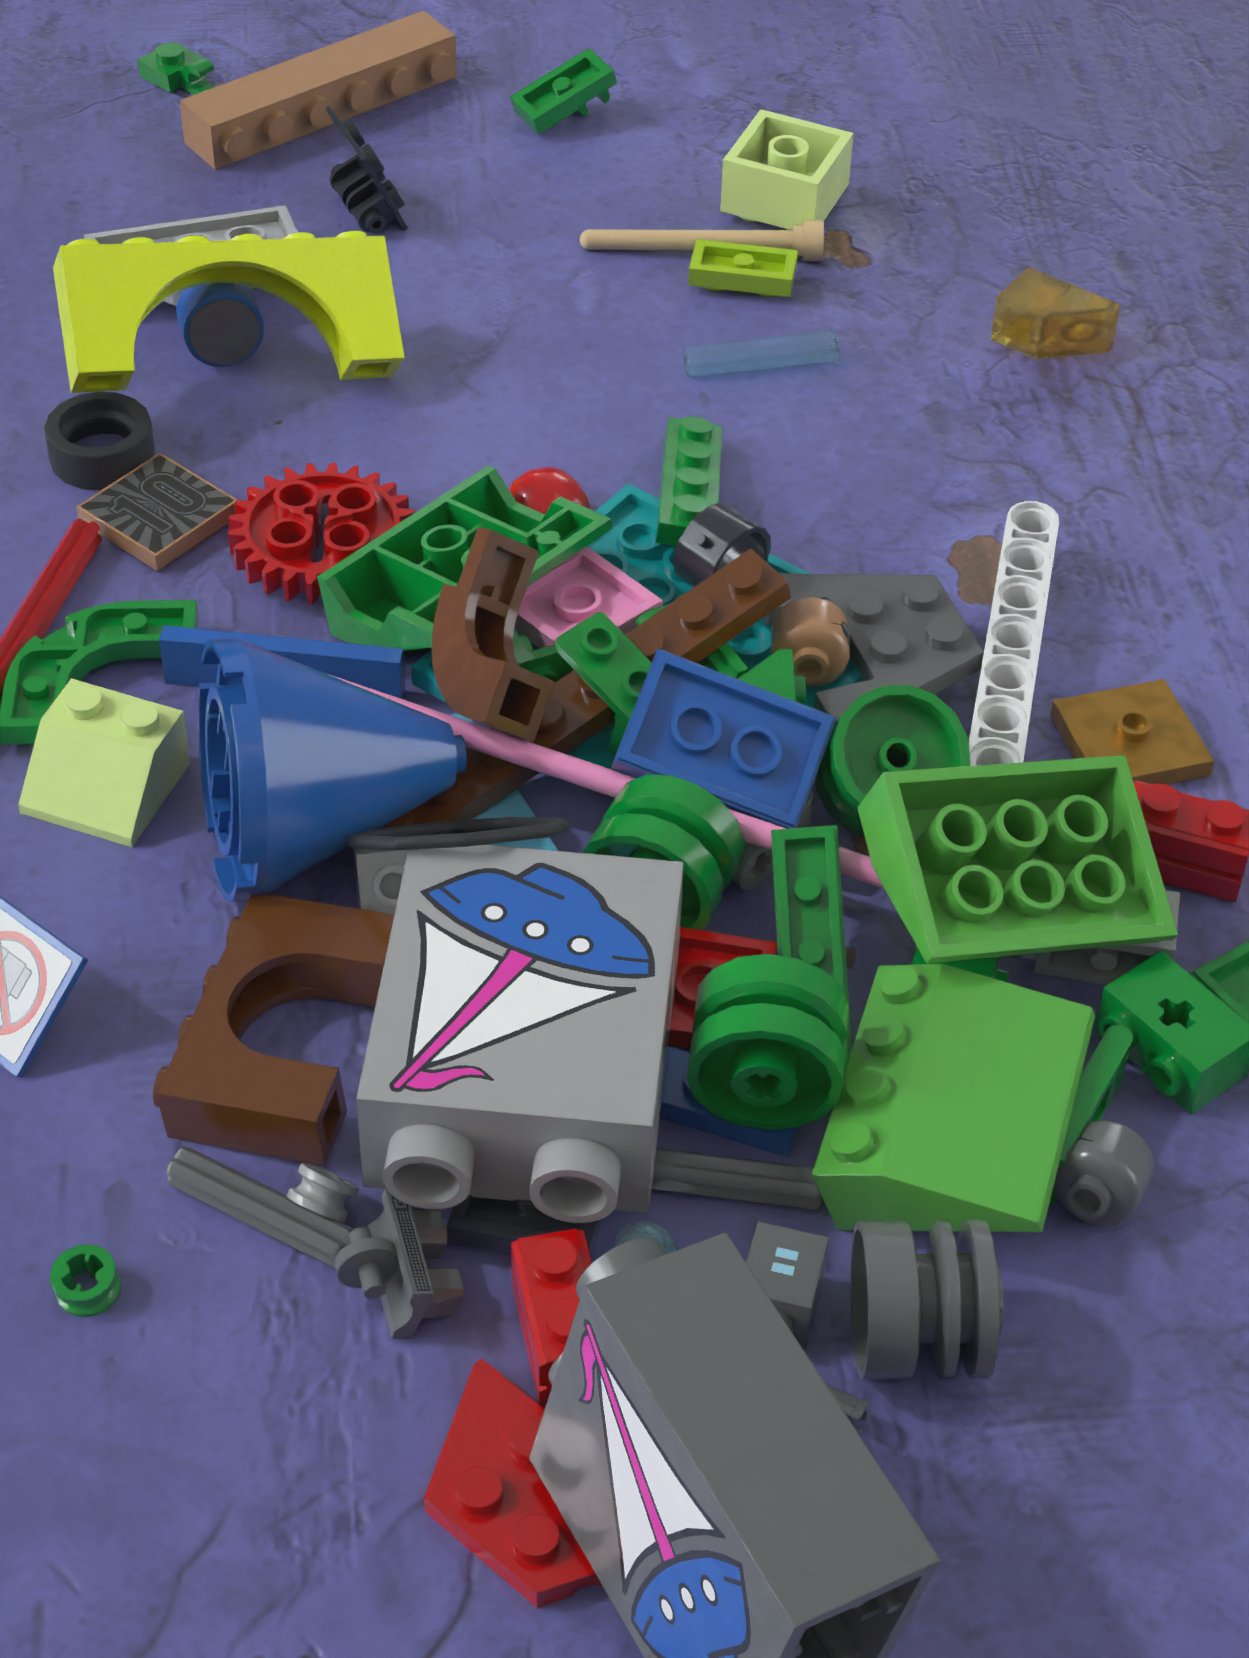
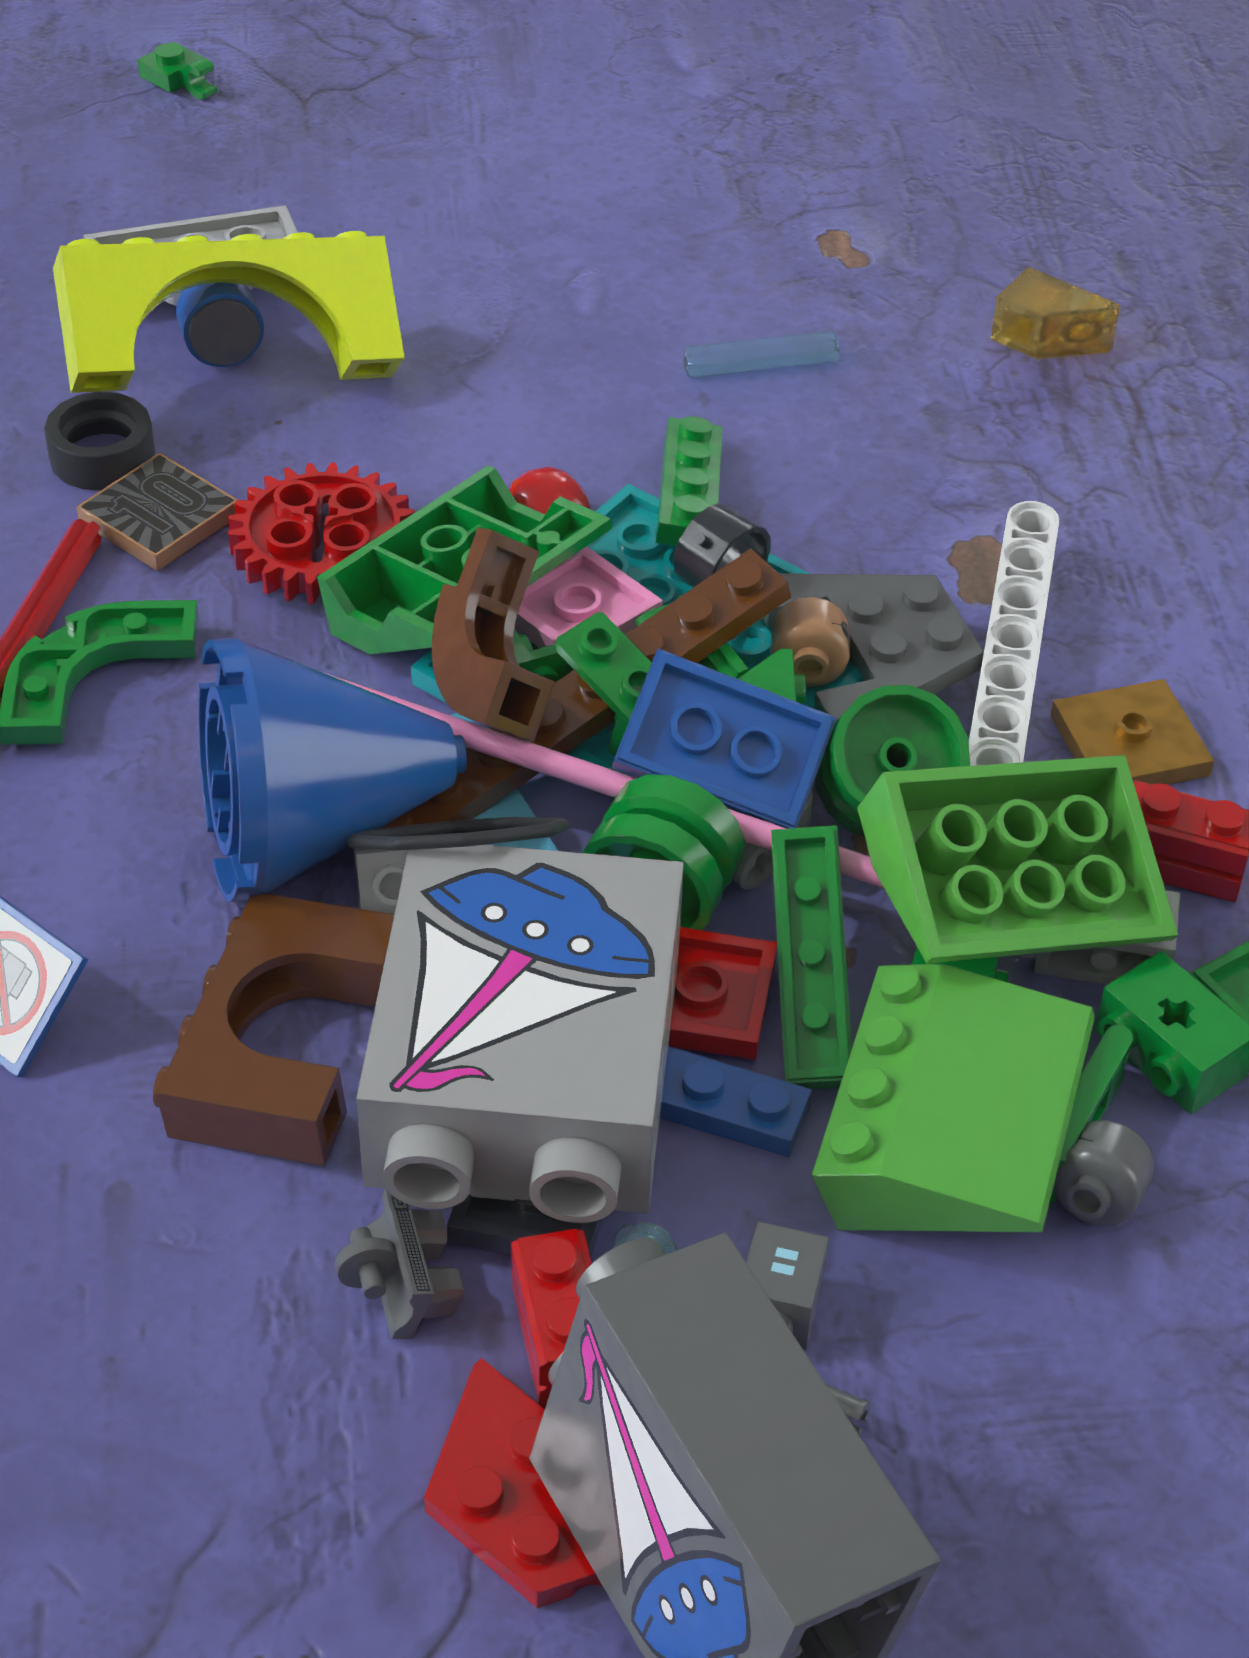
(80, 1260): green bush -> none
(104, 762): yellowish green slope -> none
(257, 1205): dark grey axle -> none
(293, 95): medium nougat brick -> none
(323, 1192): light grey bush -> none
(360, 183): black hinge -> none
(365, 665): blue tile -> none
(564, 91): green plate -> none
(735, 1179): dark grey axle -> none
(743, 268): lime plate -> none
(768, 1042): green wheel -> none
(785, 170): yellowish green brick -> none
(805, 238): tan piece -> none
(924, 1299): dark grey wheel -> none

